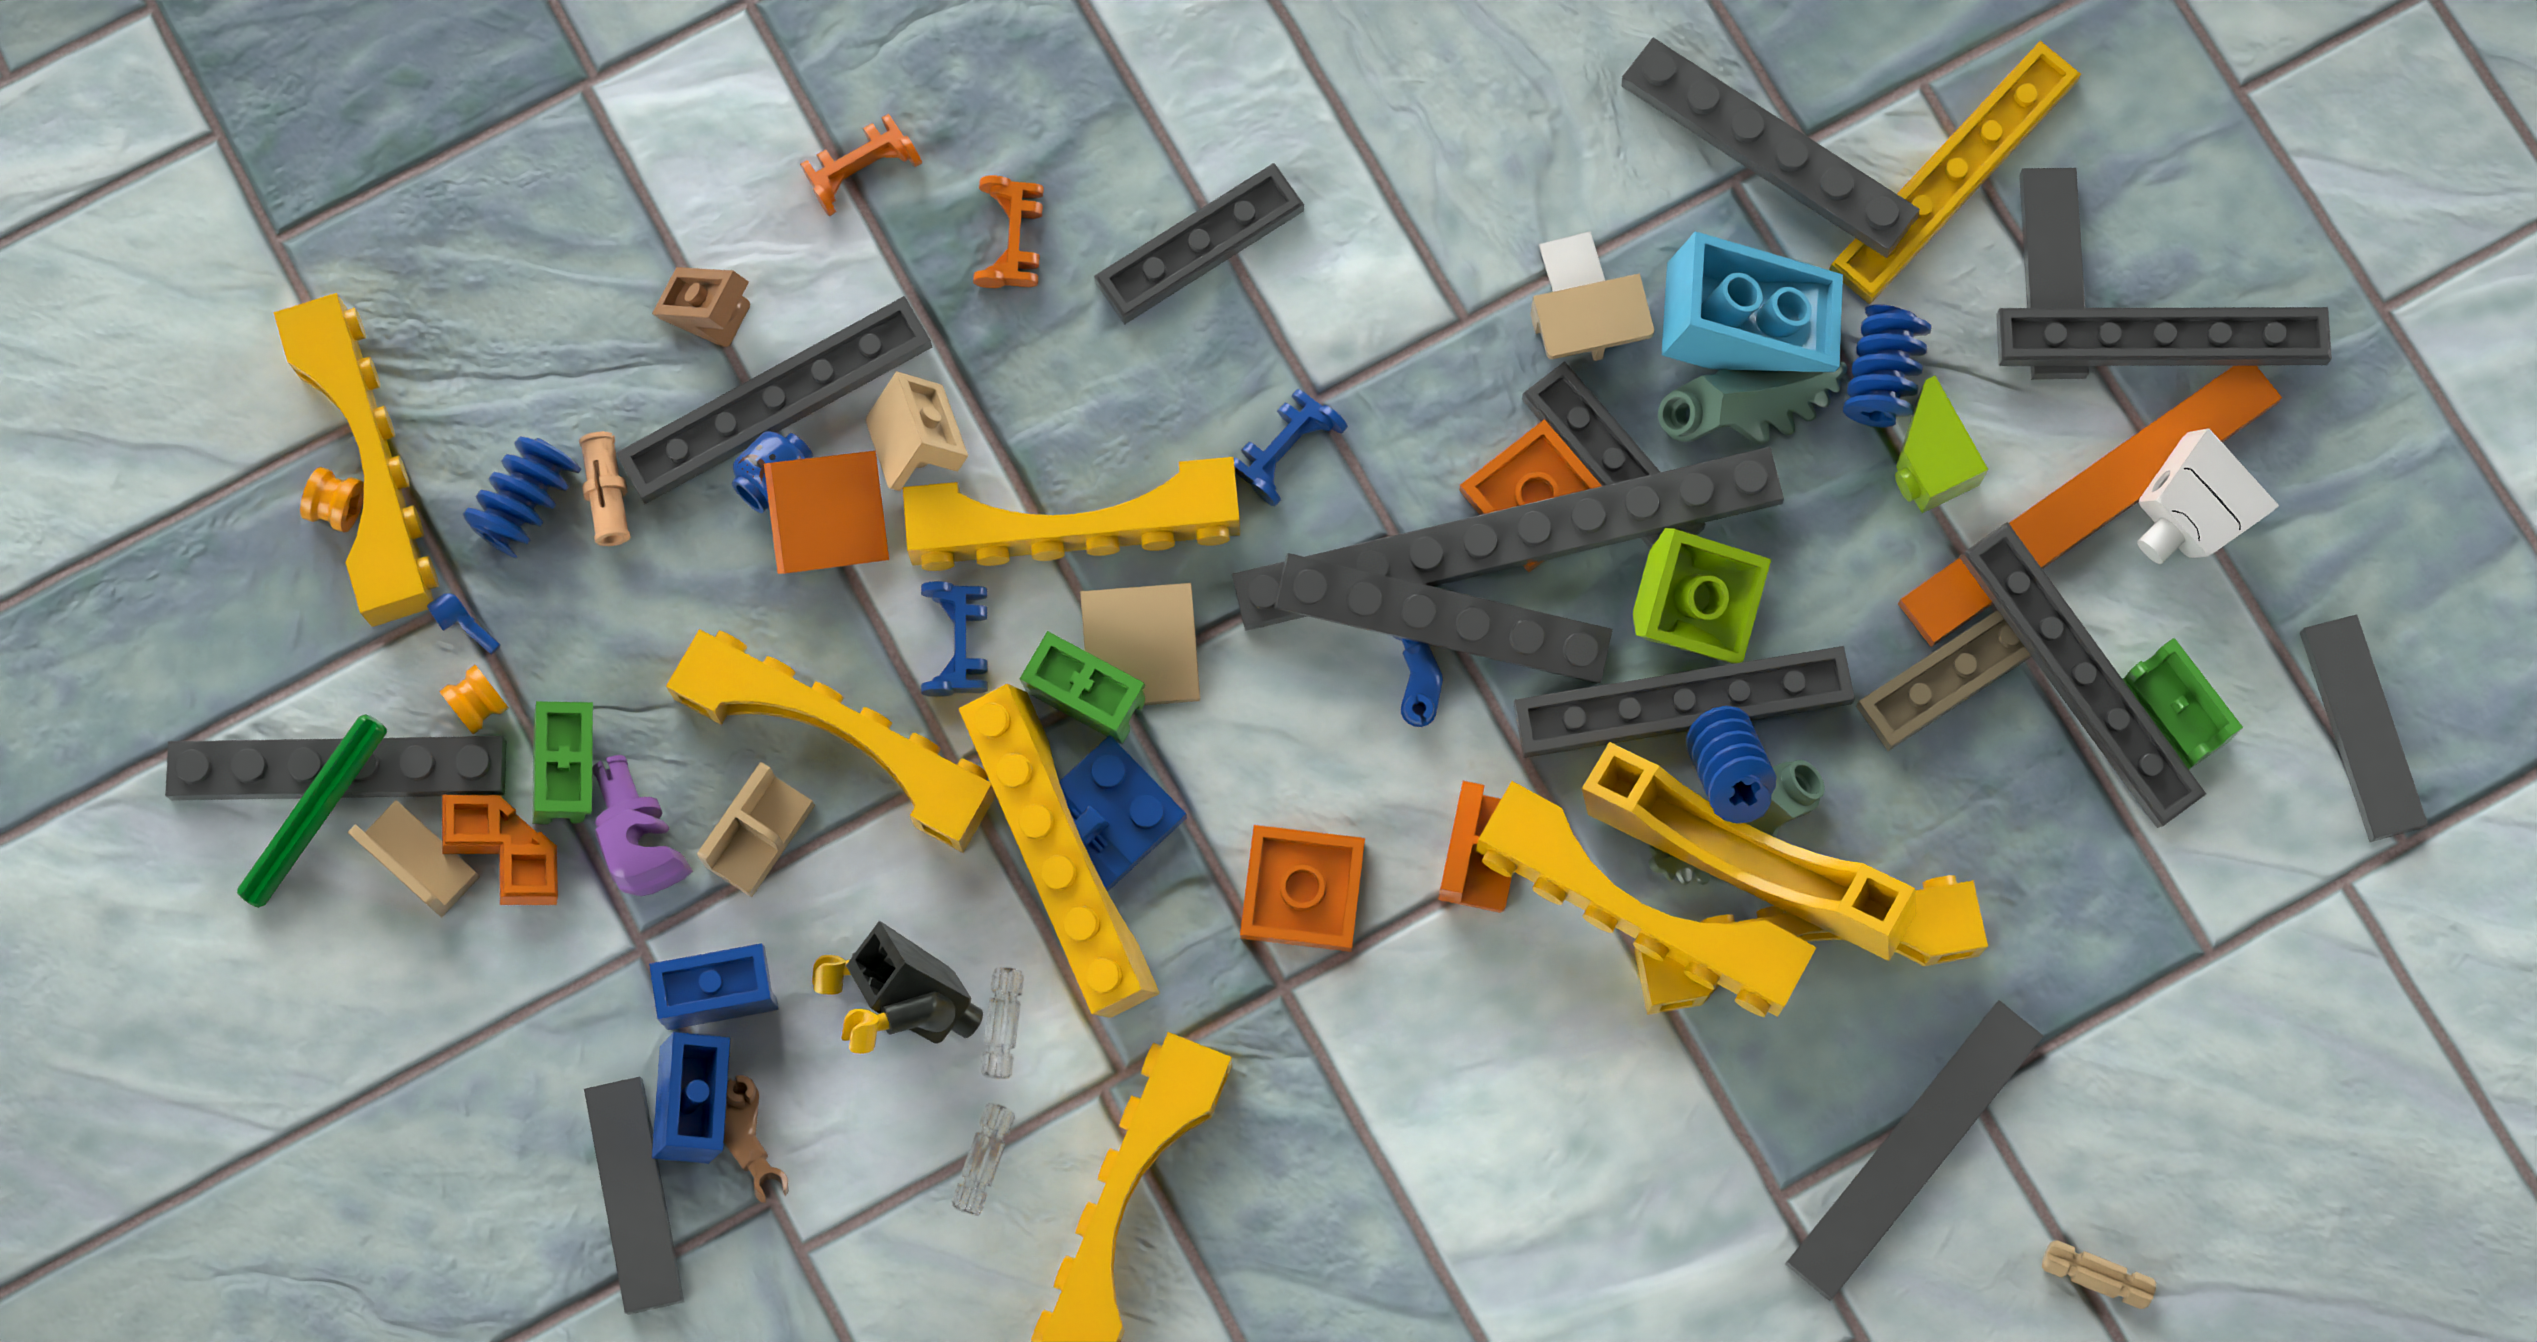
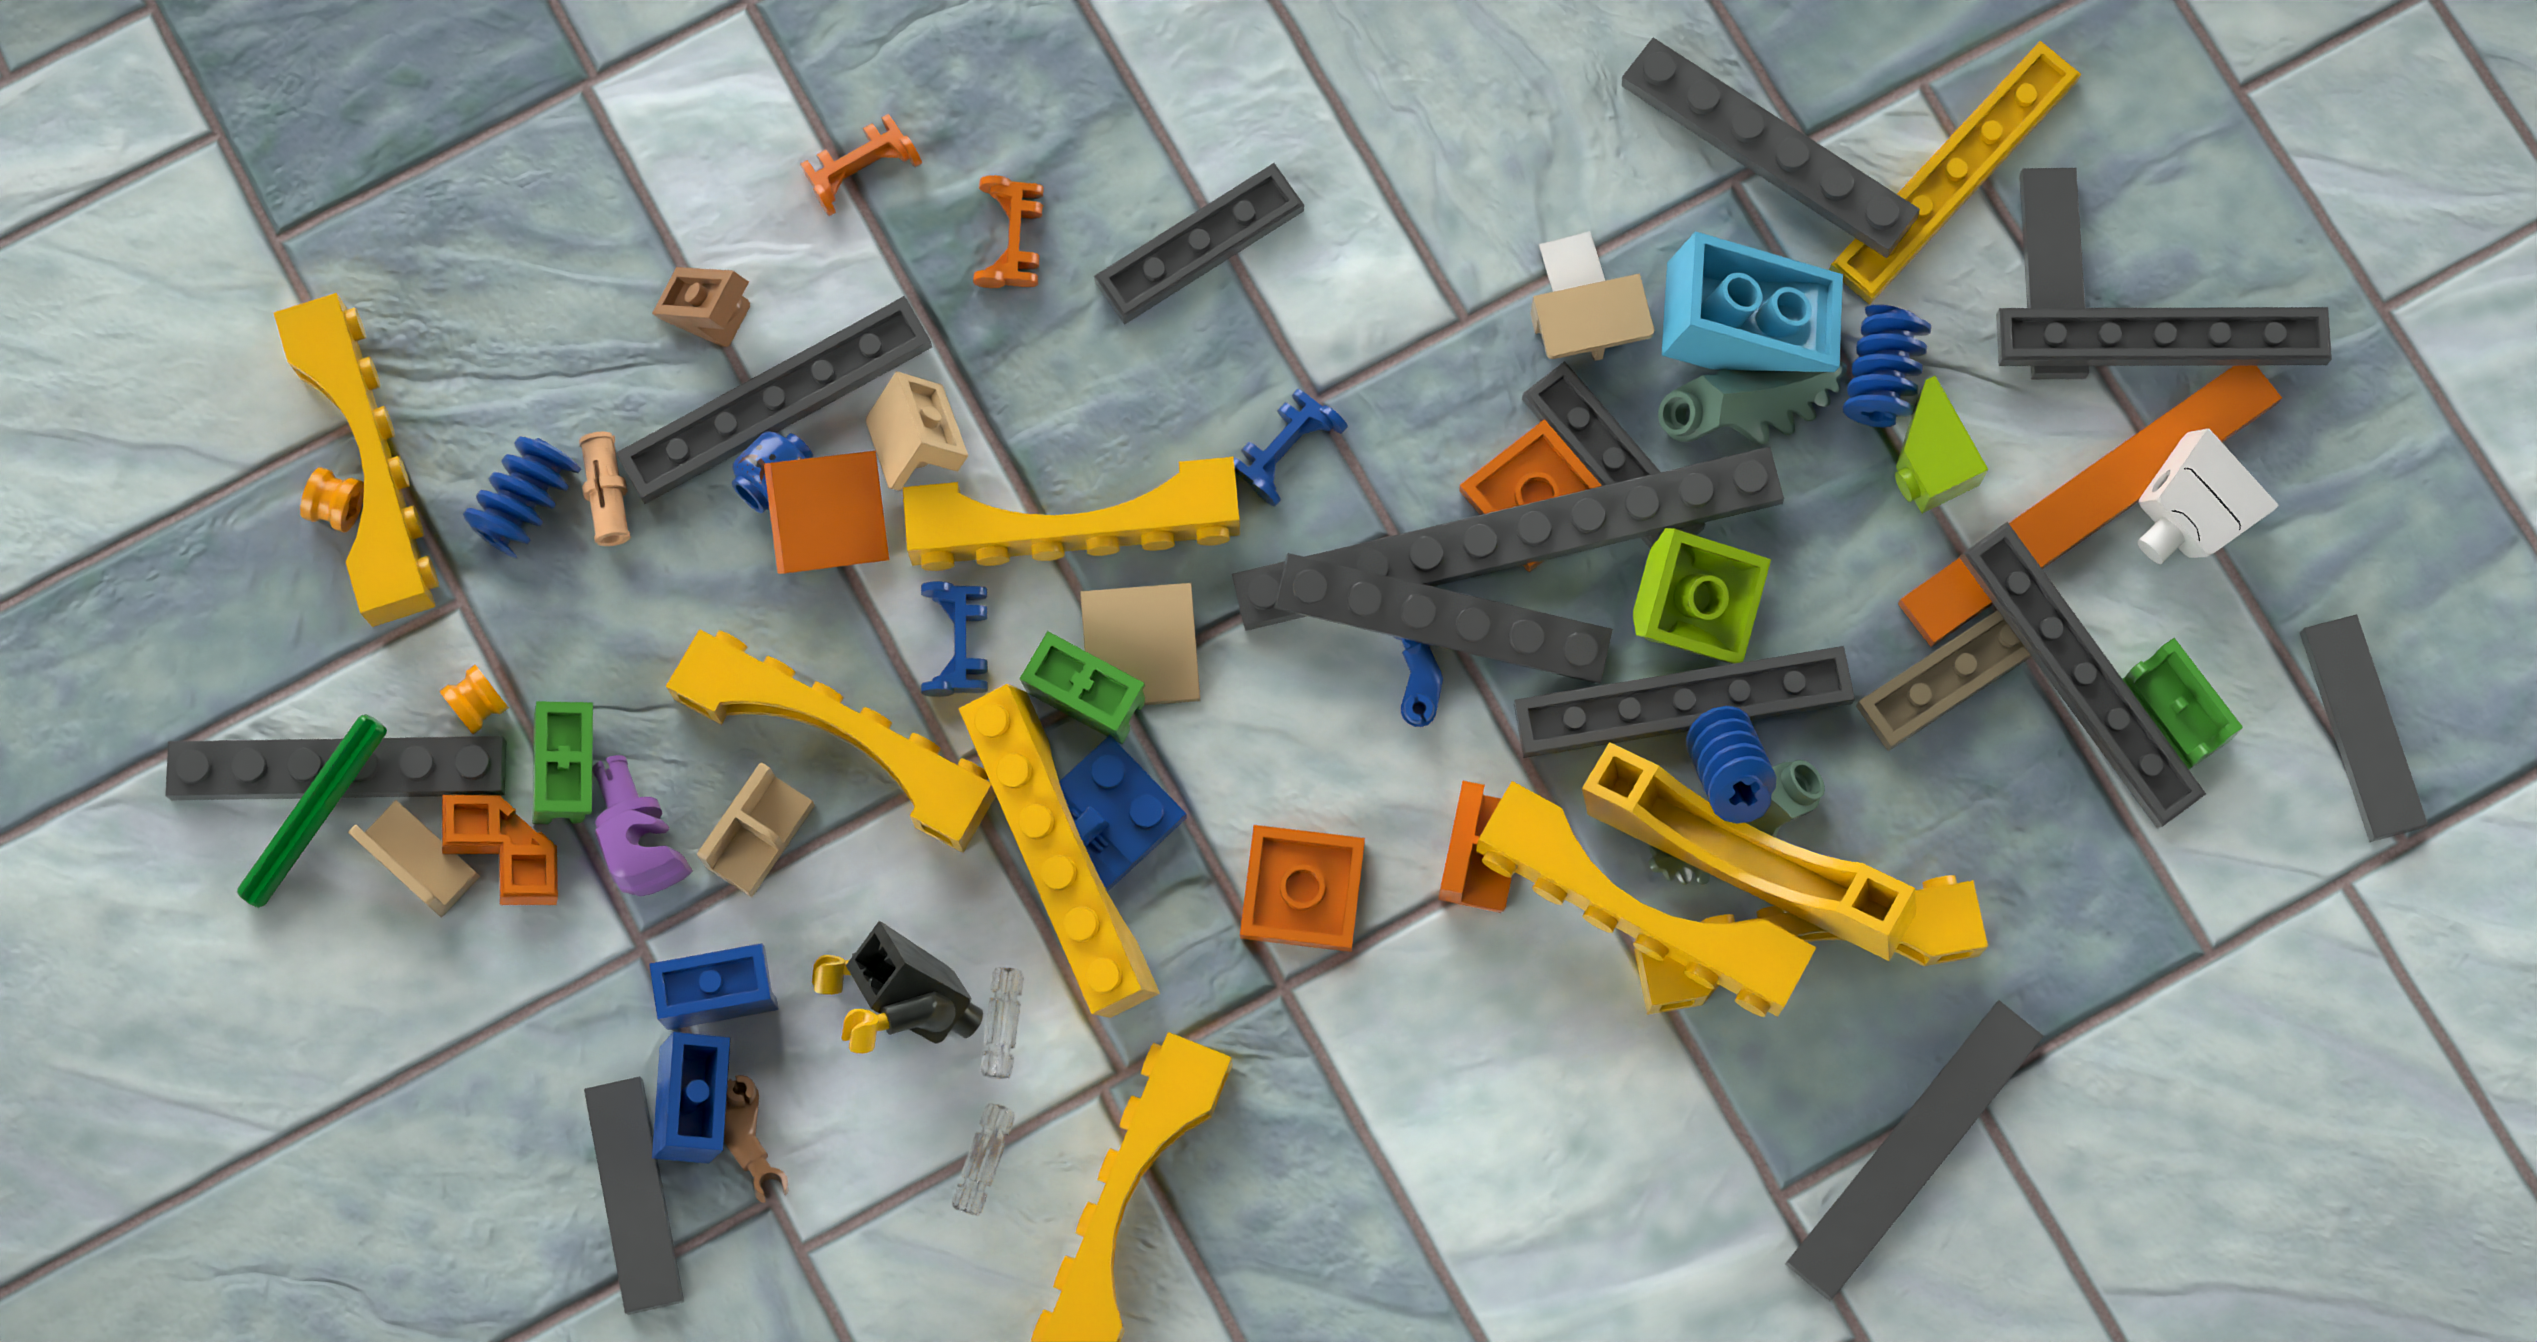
(450, 610): blue hand -> none
(2099, 1274): tan axle -> none

